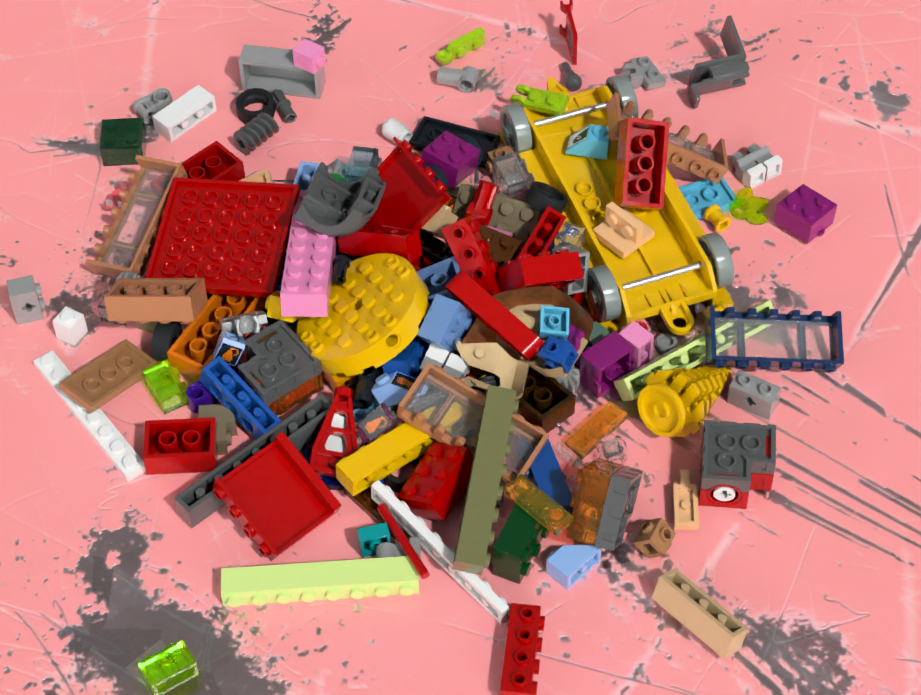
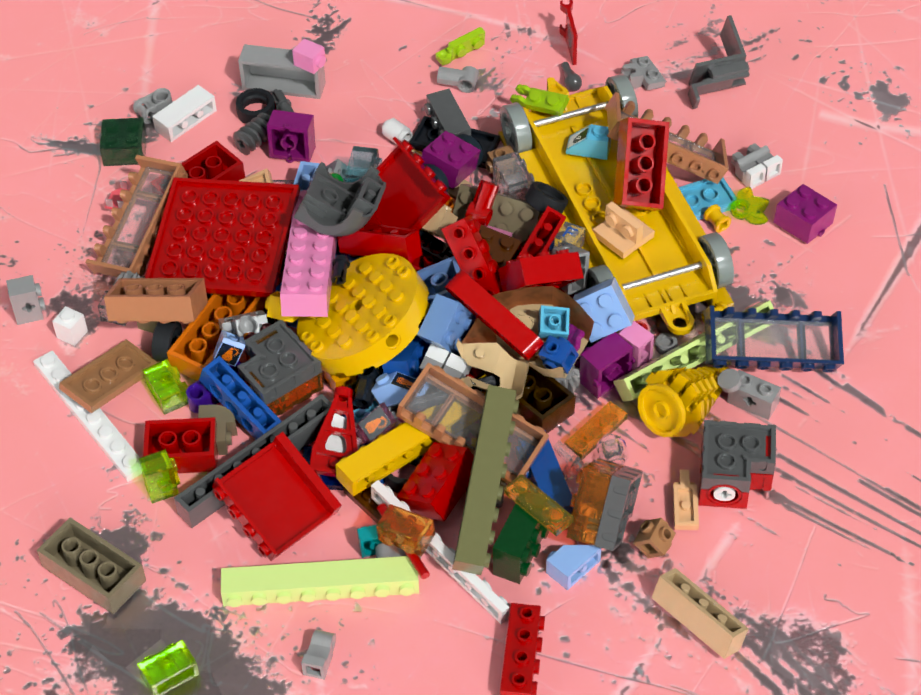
(91, 565): none -> dark tan brick
(160, 476): none -> clear neon green brick
(291, 136): none -> magenta brick
(319, 654): none -> light grey leg
(405, 530): none -> clear orange brick
(446, 113): none -> dark grey brick
(606, 307): none -> light blue brick
(729, 380): none -> light grey tile

